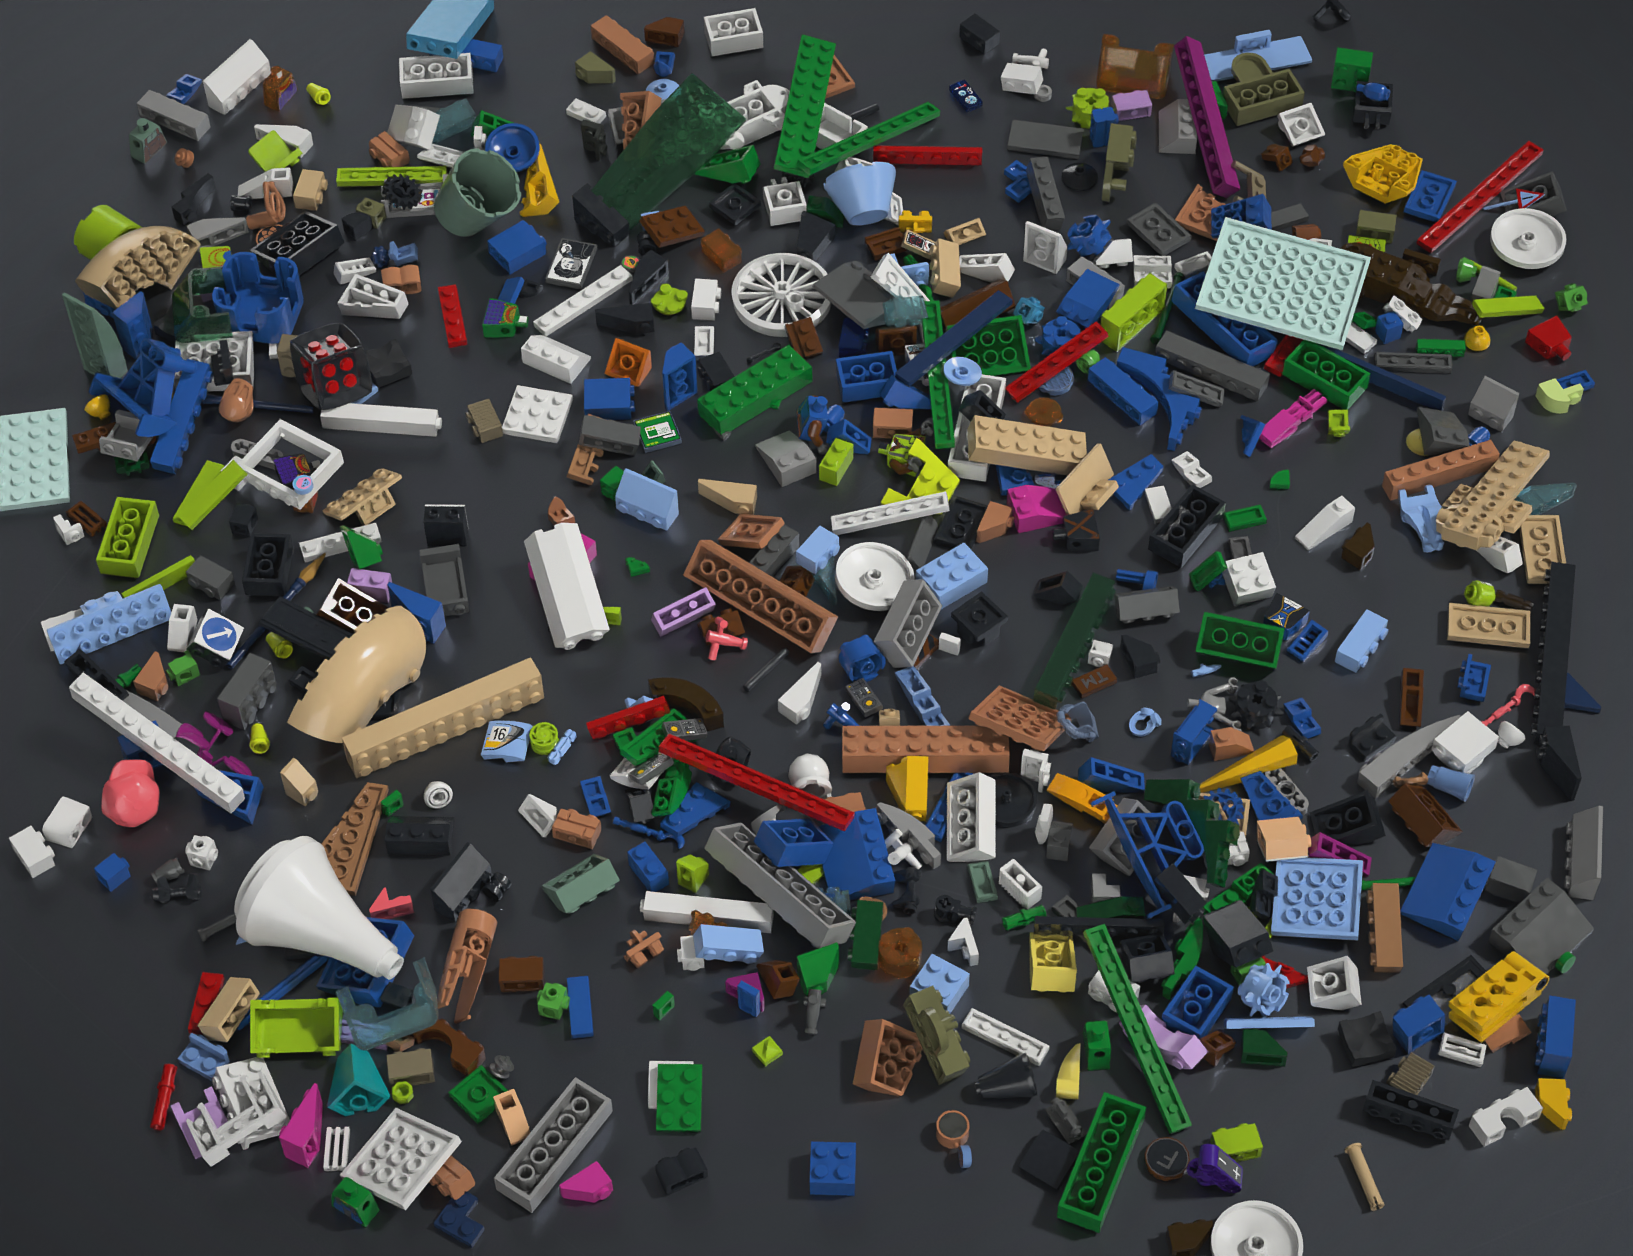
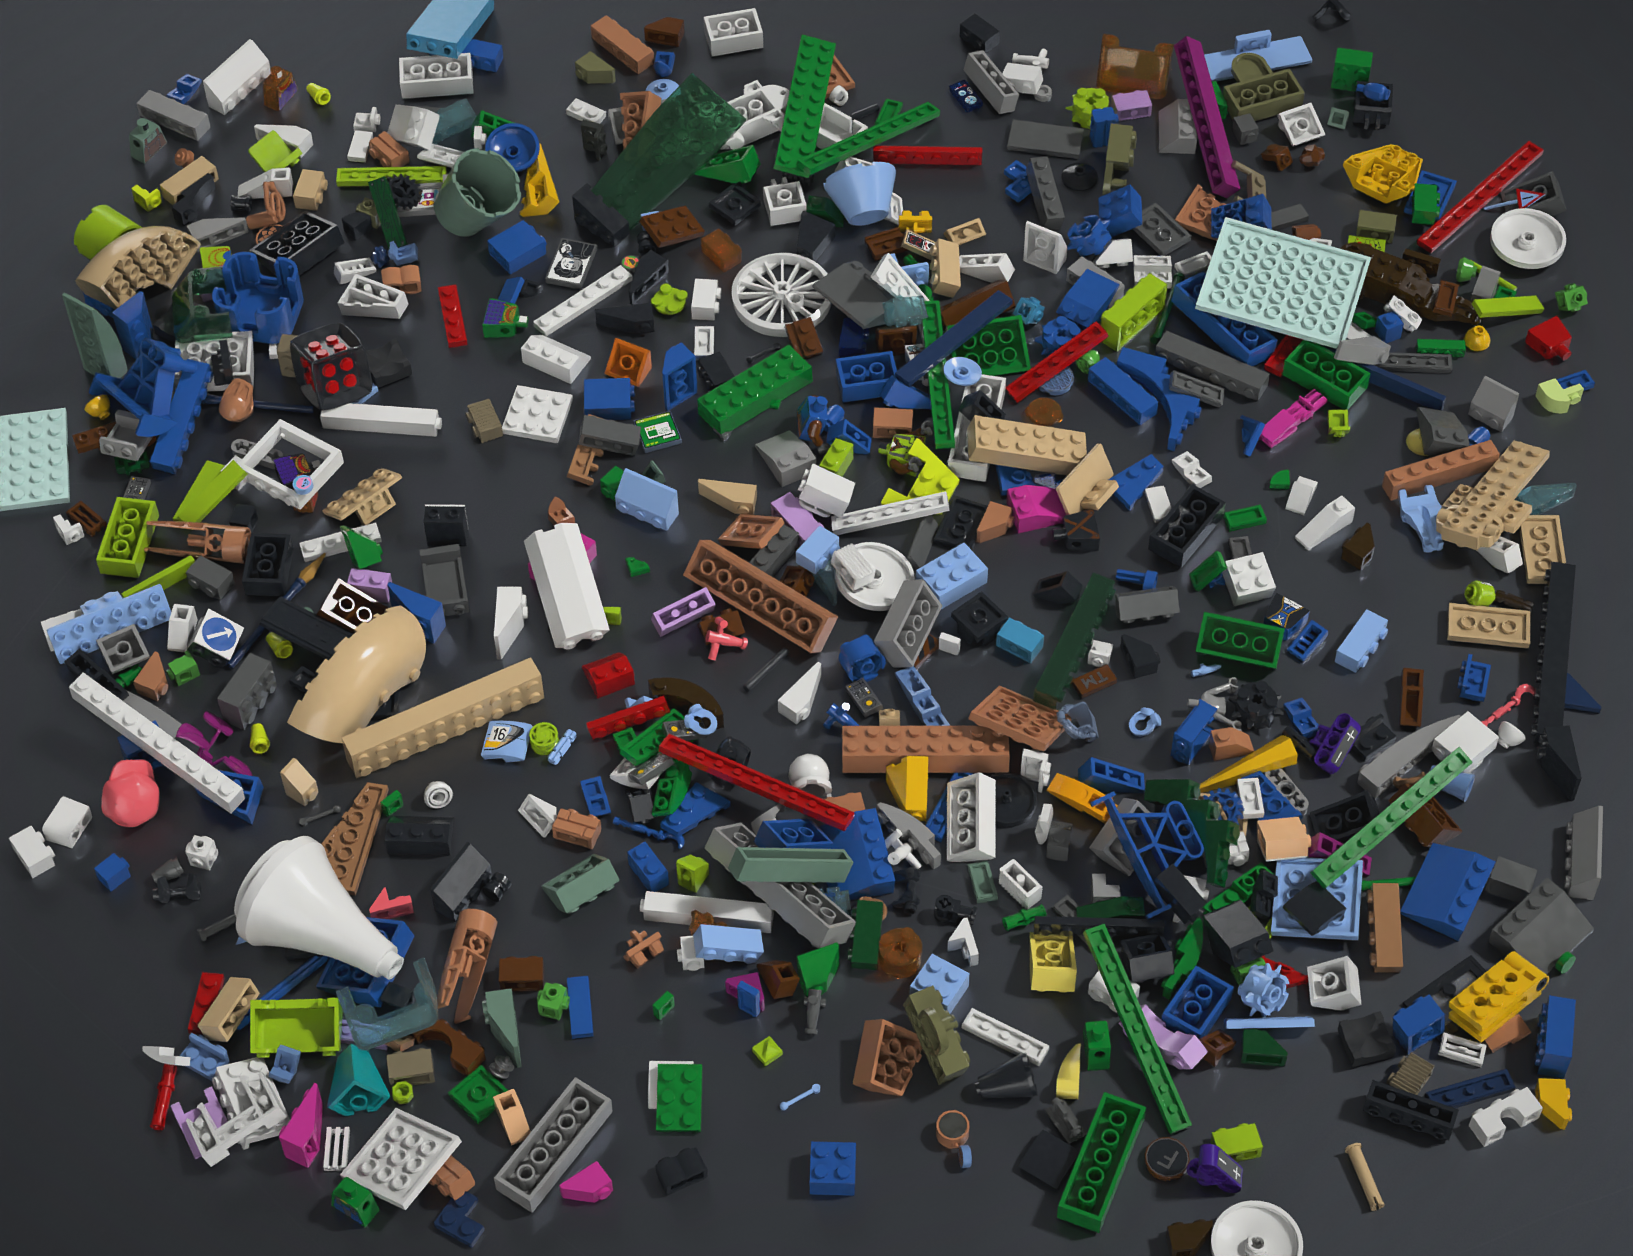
(122, 649): none -> light grey slope
(137, 488): none -> tile
(145, 199): none -> neon yellow bracket
(165, 1055): none -> white slope
(172, 187): none -> tan brick
(233, 541): none -> nougat piece
(285, 1064): none -> medium blue bracket
(303, 821): none -> dark grey hinge
(360, 146): none -> white tile
(367, 121): none -> white bracket
(387, 212): none -> dark green tile
(501, 1015): none -> sand green slope
(509, 617): none -> white slope
(609, 674): none -> red slope
(697, 710): none -> light blue piece
(790, 865): none -> sand green brick
(795, 516): none -> lavender brick
(815, 1089): none -> light blue hinge
(824, 492): none -> white brick
(837, 94): none -> white tile
(853, 566): none -> white brick
(889, 110): none -> green tile
(991, 82): none -> light grey brick
(1020, 640): none -> dark azure brick
(1122, 209): none -> blue brick
(1245, 129): none -> dark grey brick
(1251, 797): none -> white plate
(1301, 495): none -> white slope
(1314, 908): none -> black slope
(1335, 742): none -> dark purple beam
(1338, 118): none -> sand green slope
(1363, 350): none -> light grey slope
(1391, 817): none -> green plate
(1425, 204): none -> green brick
(1445, 298): none -> reddish brown tile
(1473, 1089): none -> dark blue tile

